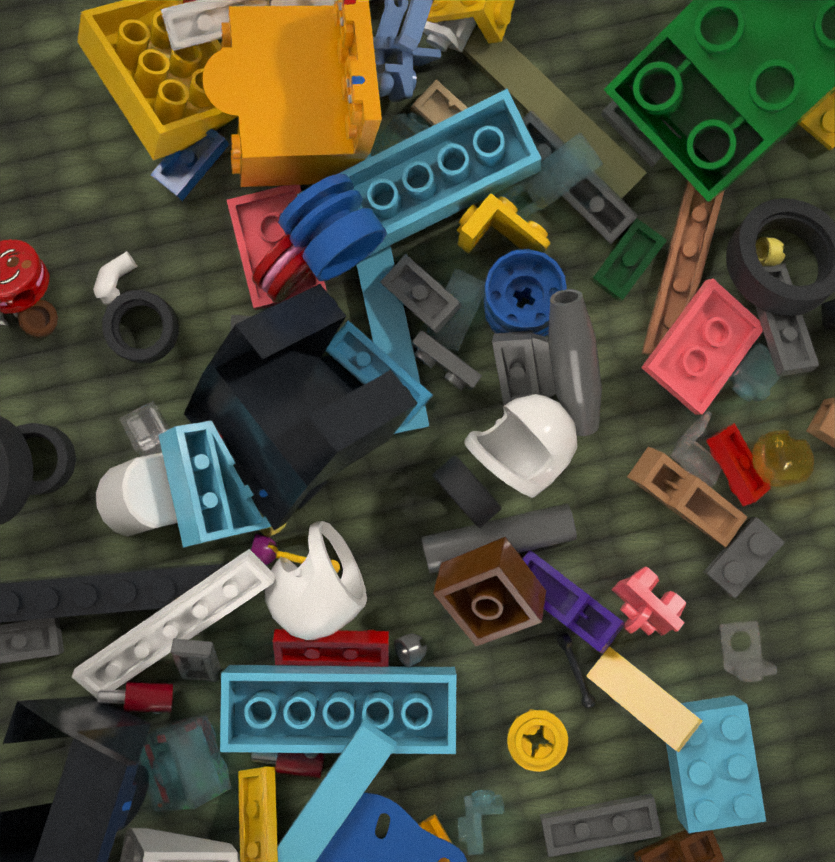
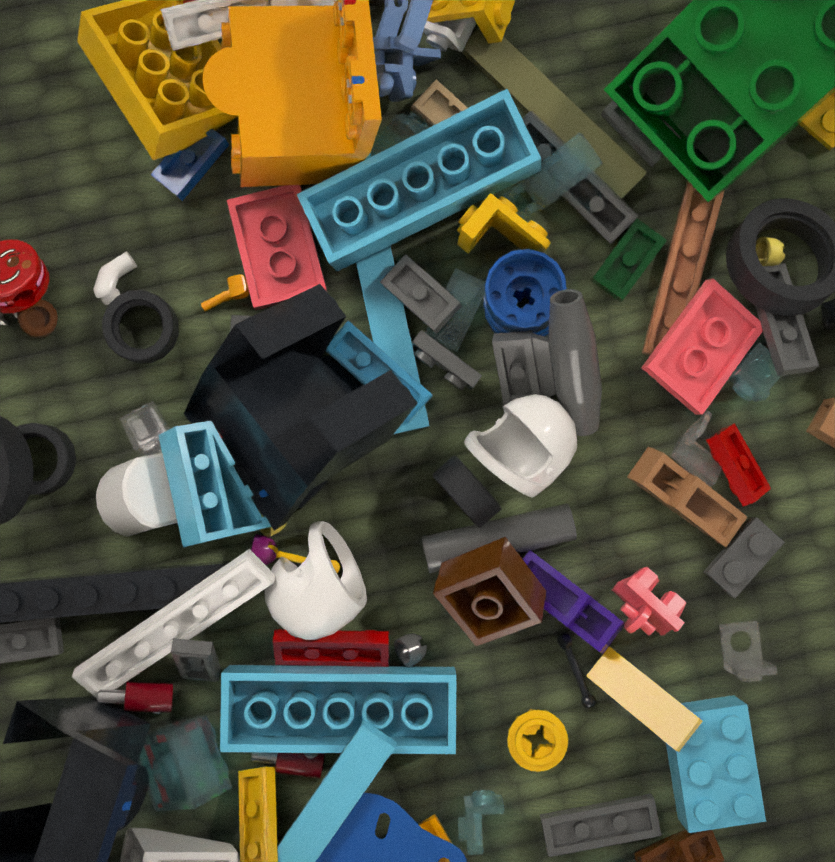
(237, 290): none -> light orange hand
(282, 270): red head -> none
(332, 226): blue wheel -> none
(782, 459): clear yellow hair -> none

